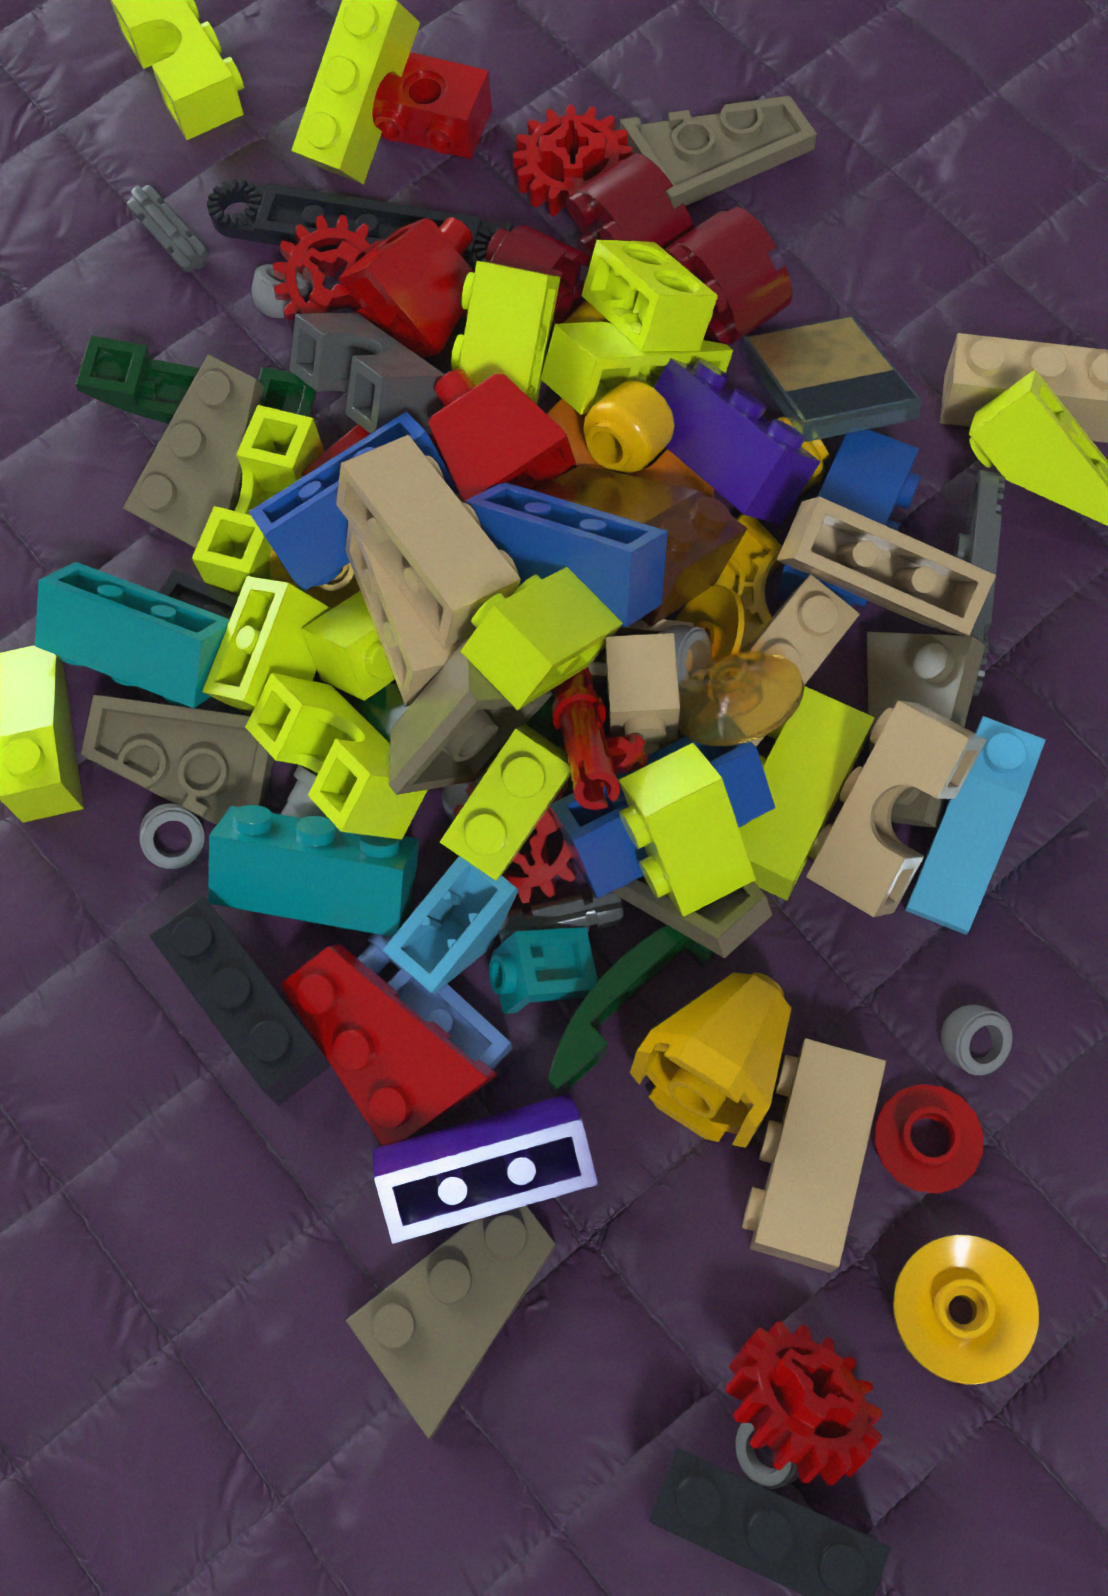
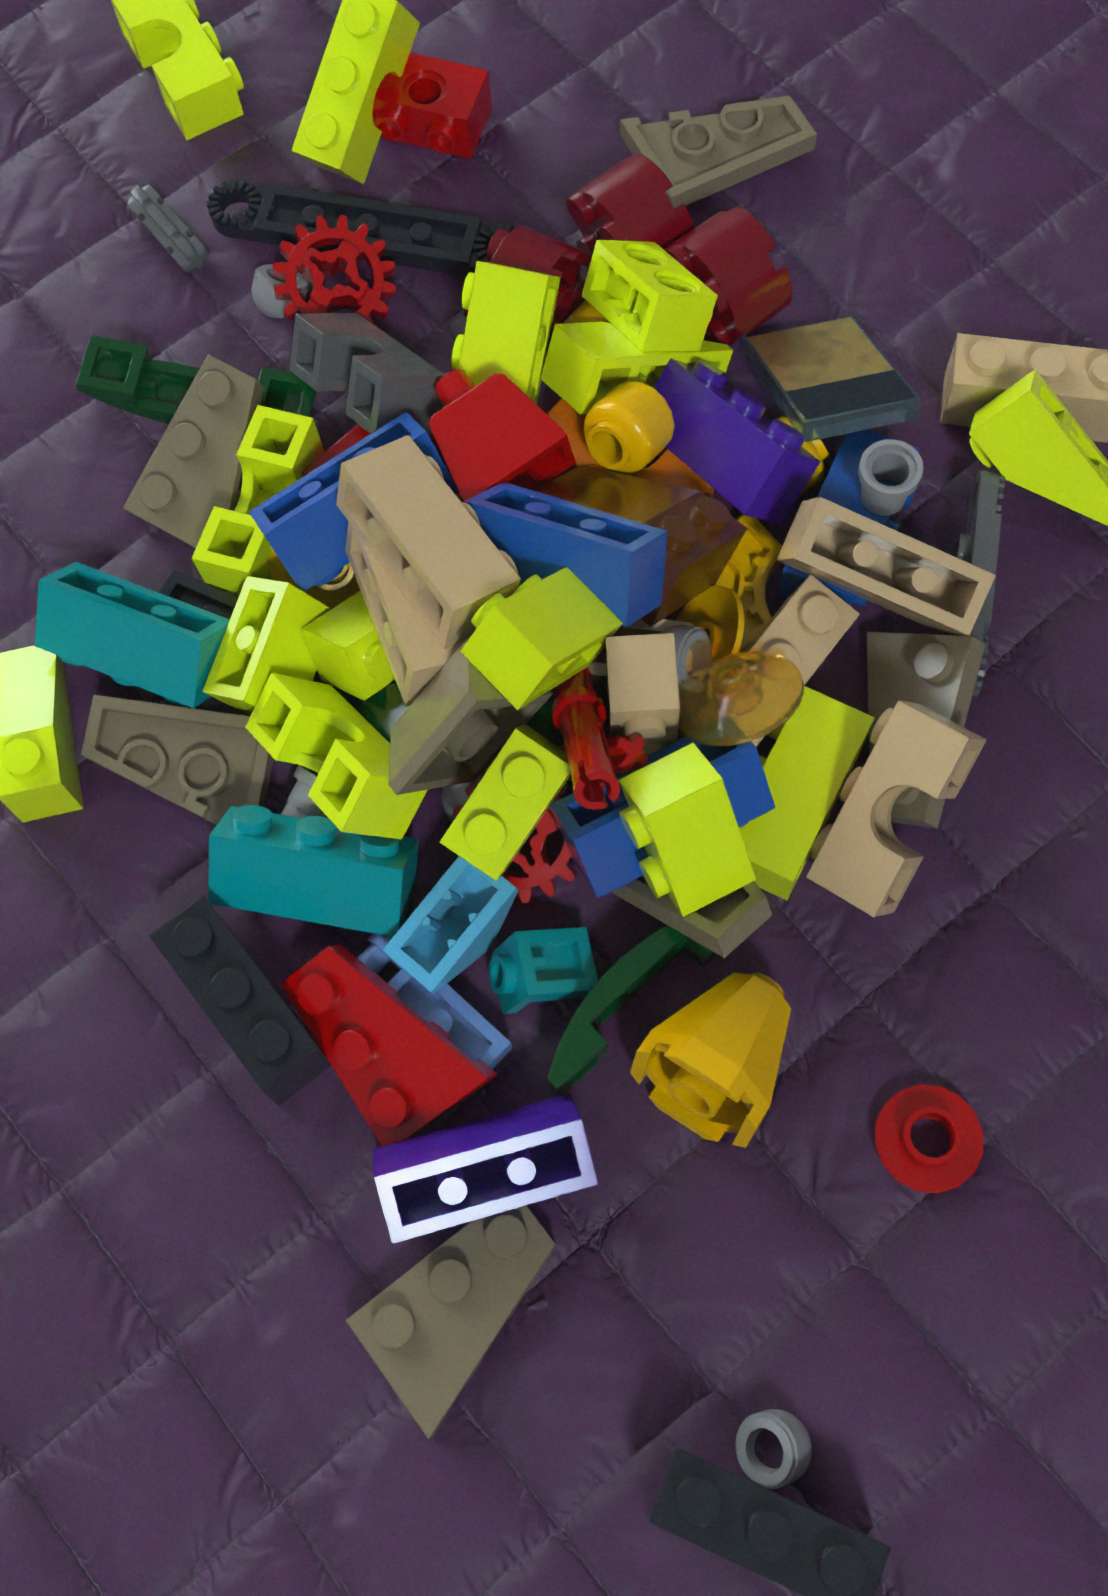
(160, 815): light grey piece -> none
(414, 283): red torso -> none
(546, 152): red gear -> none
(565, 913): dark grey axle -> none
(804, 1403): red gear -> none
(814, 1155): tan brick -> none
(893, 462): none -> light grey piece
(960, 1028): light grey piece -> none
(975, 828): medium azure slope -> none
(1001, 1303): yellow dish -> none

